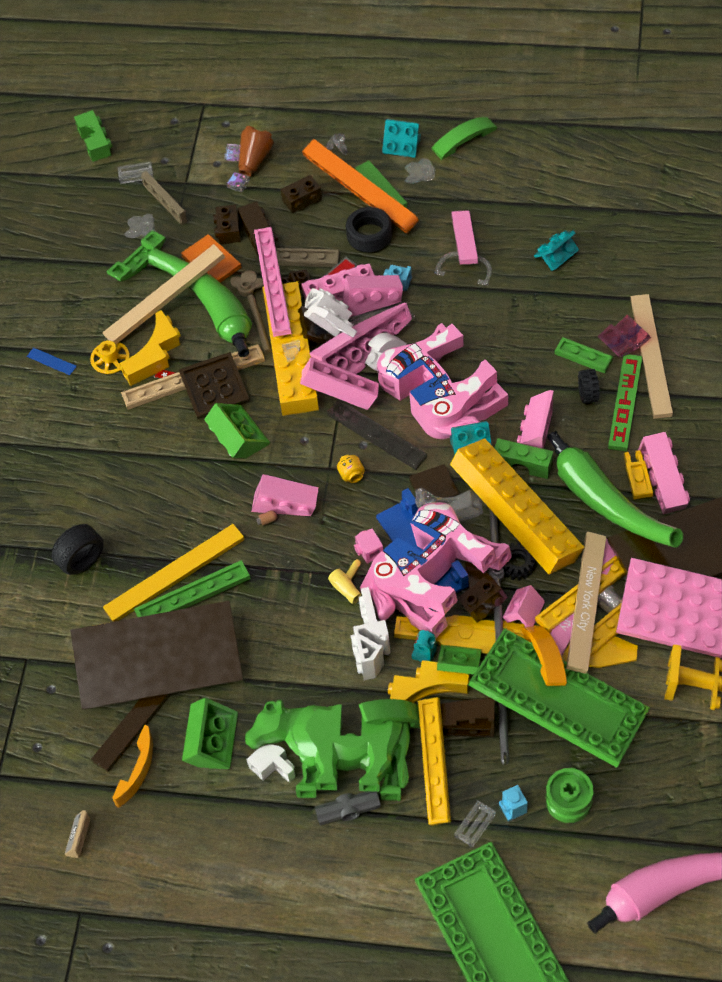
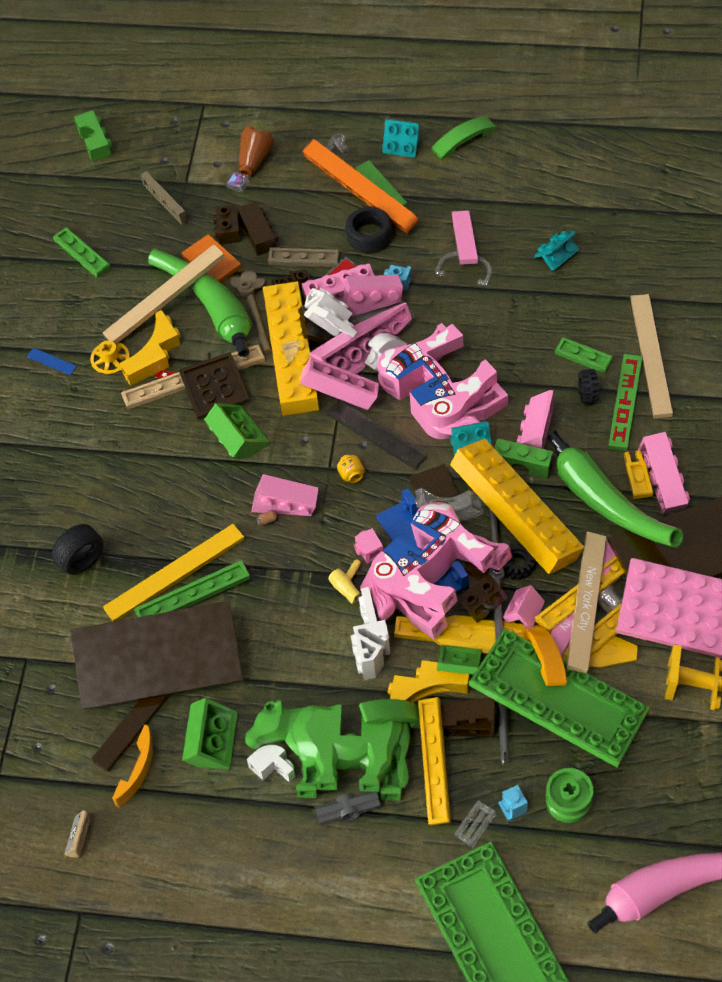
(82, 252): none -> bright green tile
(134, 172): clear tile -> none
(138, 259): bright green slope -> none
(140, 226): clear plate -> none
(232, 152): clear tile -> none
(272, 282): bright pink tile -> none
(301, 194): dark brown brick -> none
(419, 171): clear plate -> none
(424, 646): teal leg -> none
(624, 337): clear pink slope -> none

